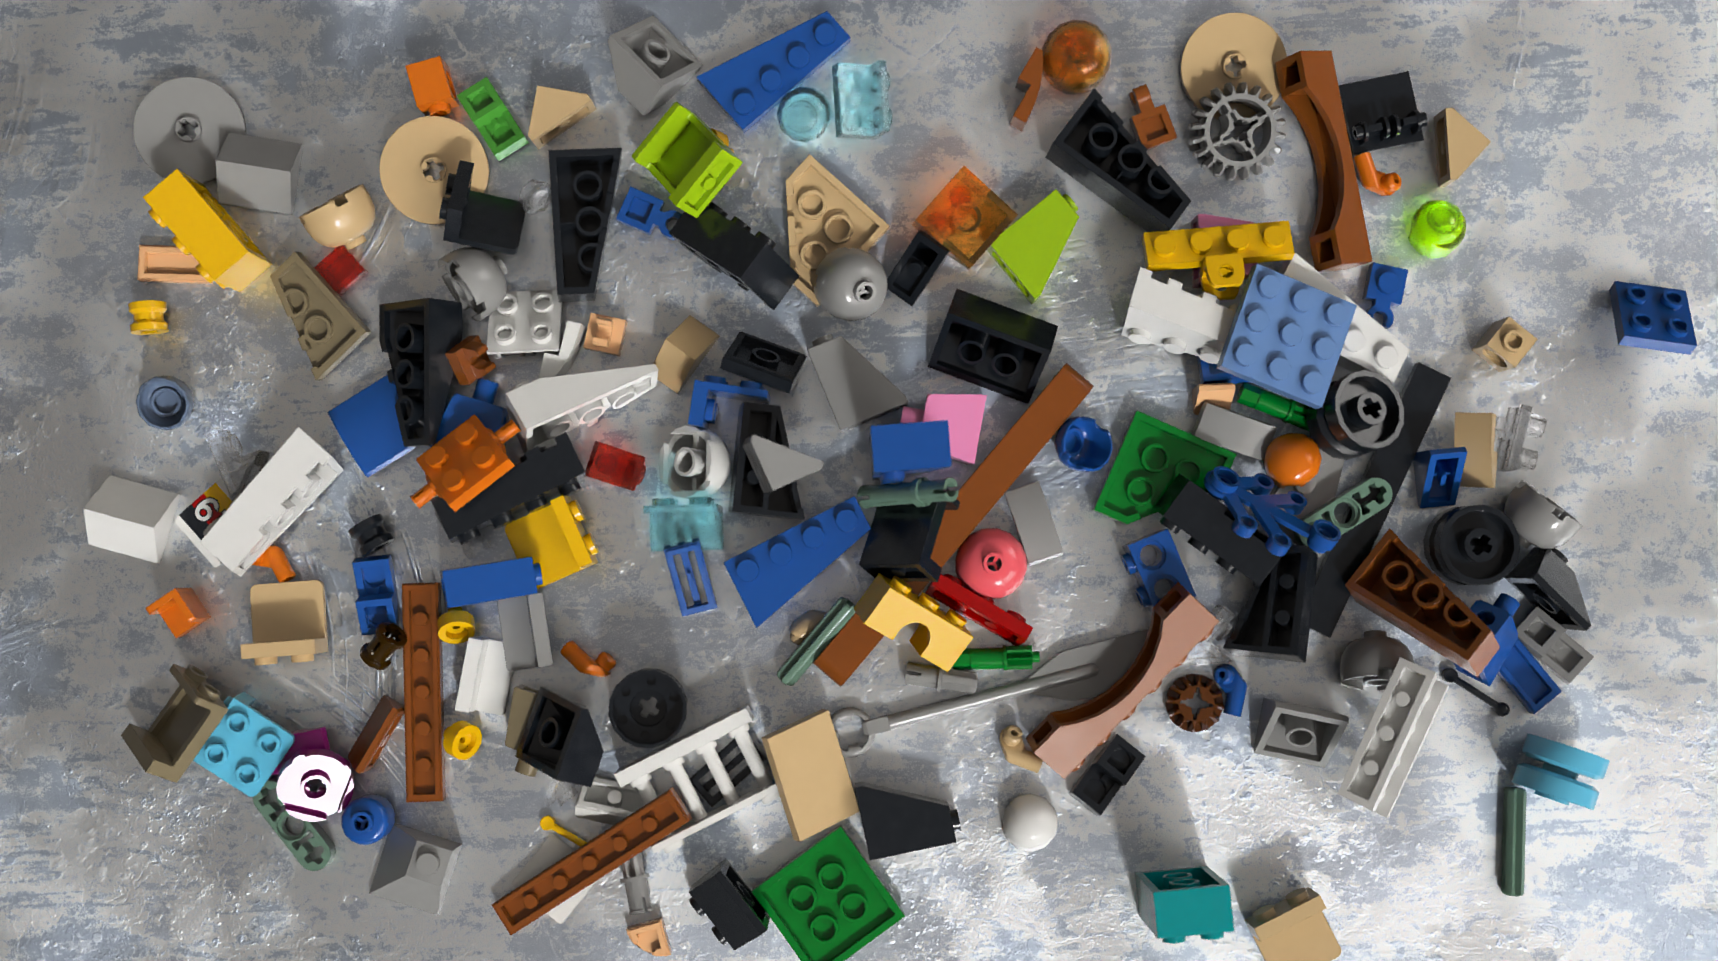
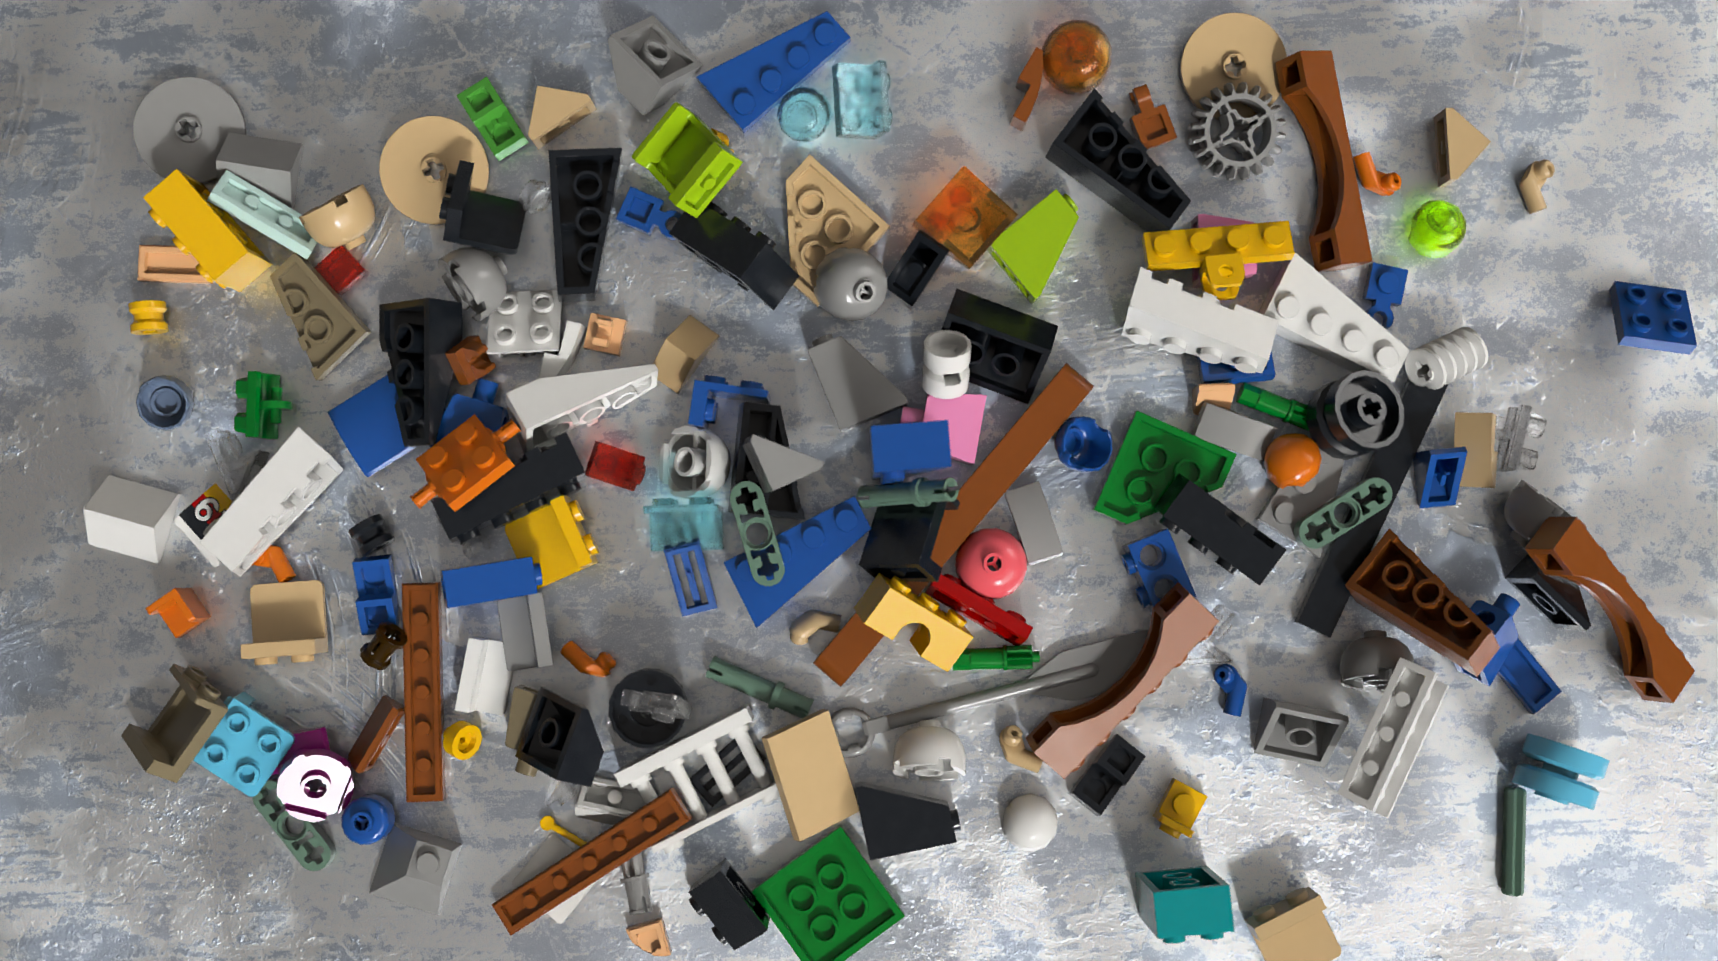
(262, 213): none -> light aqua plate
(263, 405): none -> green hips
(432, 86): orange brick -> none
(456, 626): yellow tile -> none
(663, 706): none -> clear plate
(740, 509): none -> sand green beam
(760, 688): none -> sand green pin
(763, 362): black tile -> none
(816, 641): sand green axle -> none
(929, 752): none -> white cylinder
(938, 678): light grey axle -> none
(946, 364): none -> white wheel
(1179, 809): none -> yellow bracket
(1182, 714): reddish brown gear -> none
(1233, 490): blue plant -> none
(1278, 611): black wedge -> none
(1286, 336): medium blue plate -> none
(1382, 113): black hinge -> none
(1446, 358): none -> white piece
(1451, 675): black hinge -> none
(1492, 550): black wheel -> none
(1504, 344): tan brick -> none
(1532, 182): none -> tan arm
(1552, 646): light grey slope -> none
(1648, 654): none -> dark orange arch

